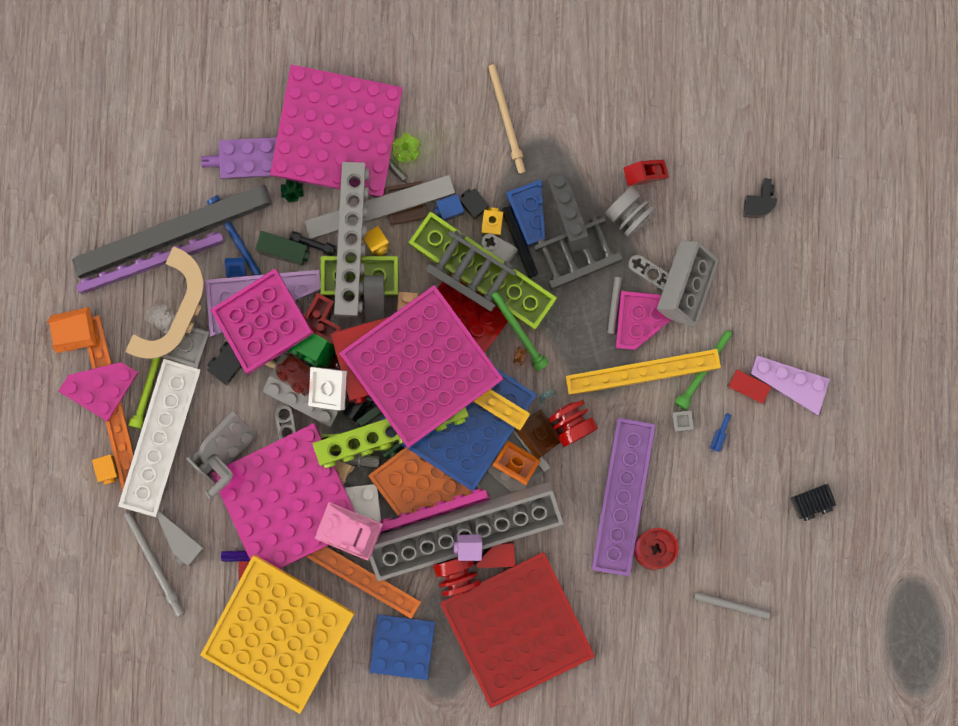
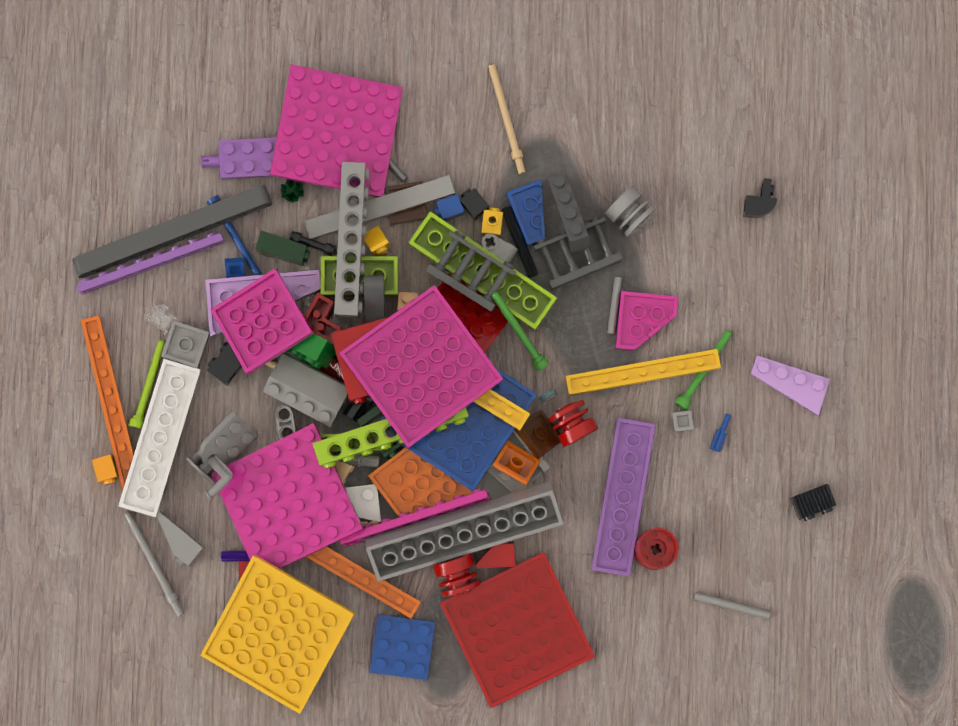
(72, 330): orange slope -> none
(99, 388): dark pink plate -> none
(183, 320): tan arch -> none
(295, 374): clear red bracket -> none
(327, 388): white plate -> none
(348, 531): bright pink piece -> none
(409, 142): clear neon green brick -> none
(468, 547): lavender brick -> none
(520, 356): clear orange bush -> none
(645, 172): red slope -> none
(645, 276): light grey beam -> none
(688, 283): light grey slope -> none
(749, 386): red tile -> none

